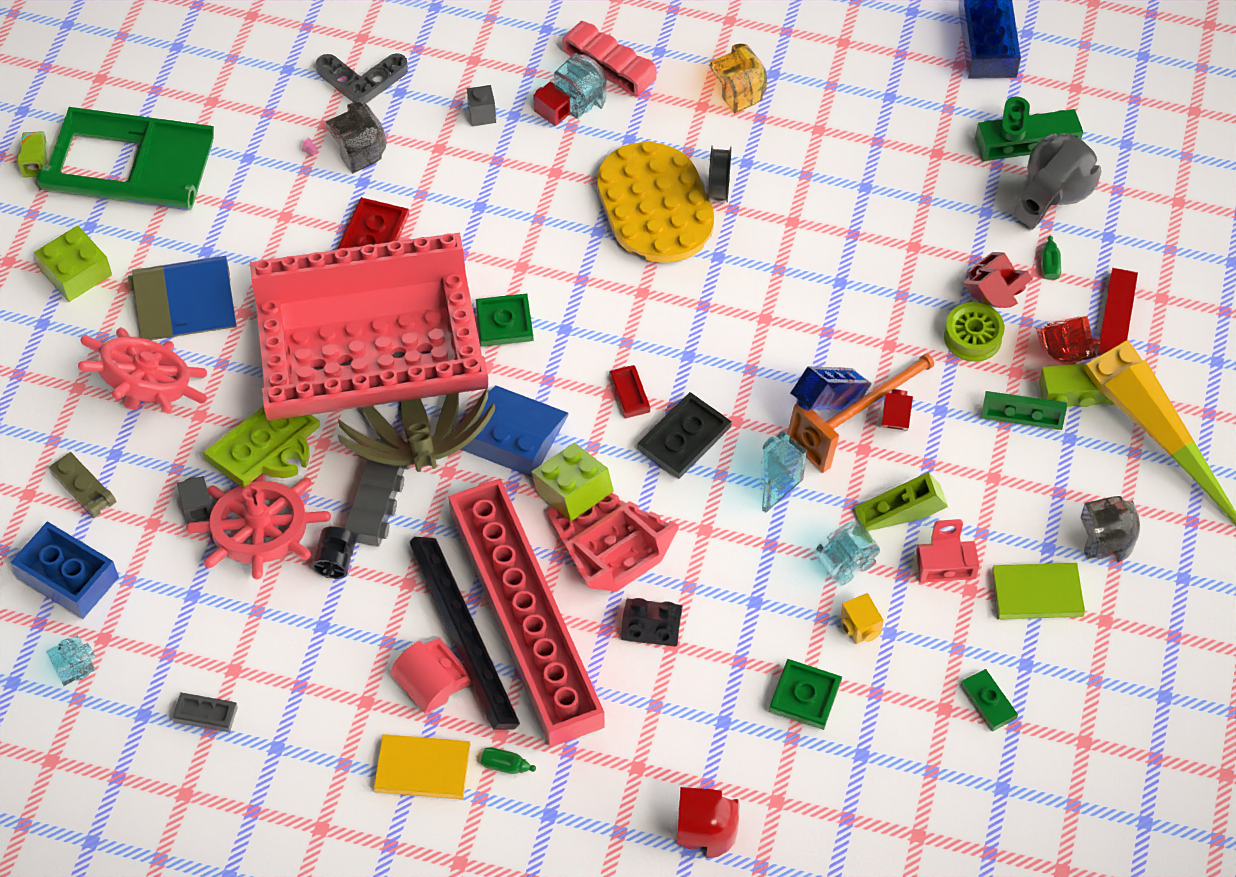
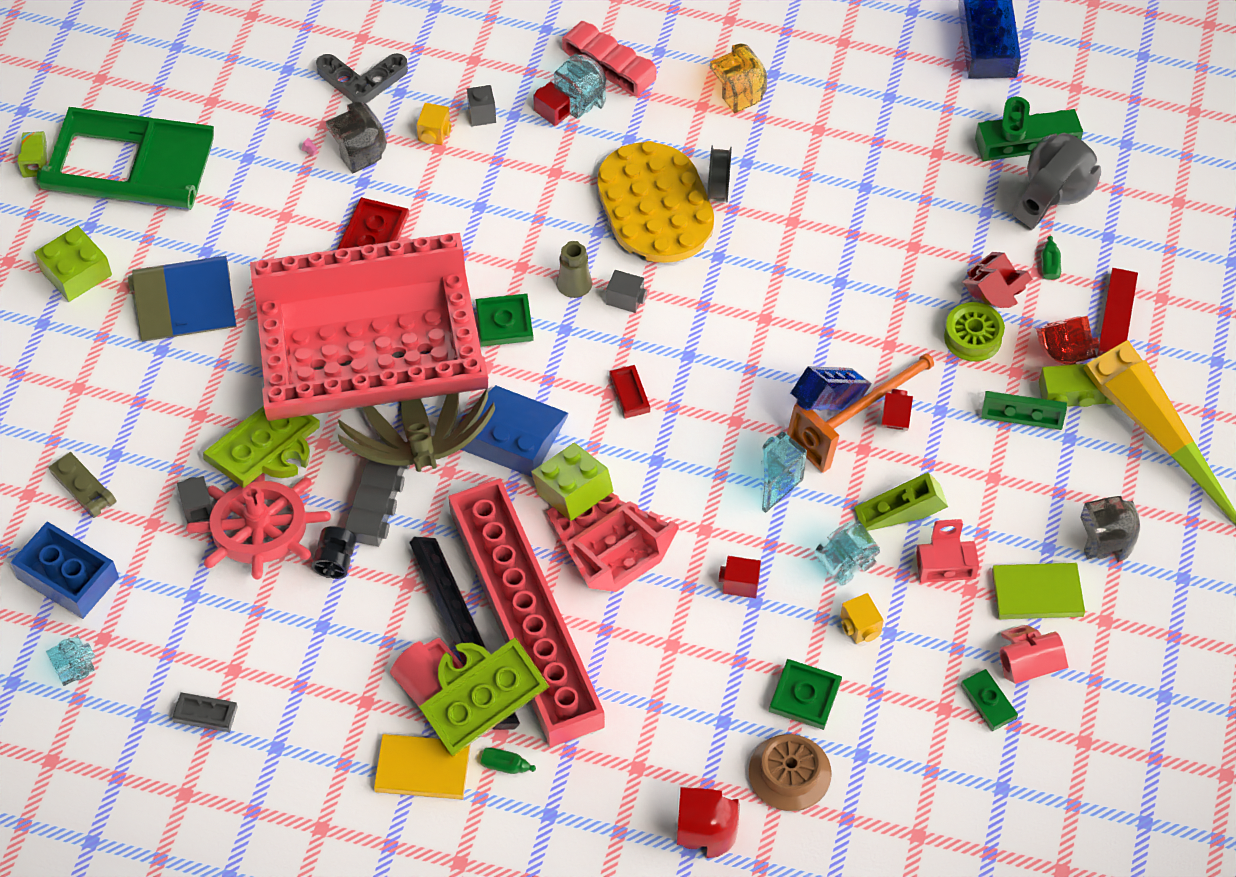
(142, 370): coral piece -> none
(433, 124): none -> yellow brick
(481, 692): none -> lime plate
(574, 273): none -> olive plant
(626, 291): none -> dark grey brick
(651, 622): black bracket -> none
(684, 435): pearl dark grey plate -> none
(740, 576): none -> red brick
(790, 772): none -> medium nougat piece
(1031, 654): none -> coral piece

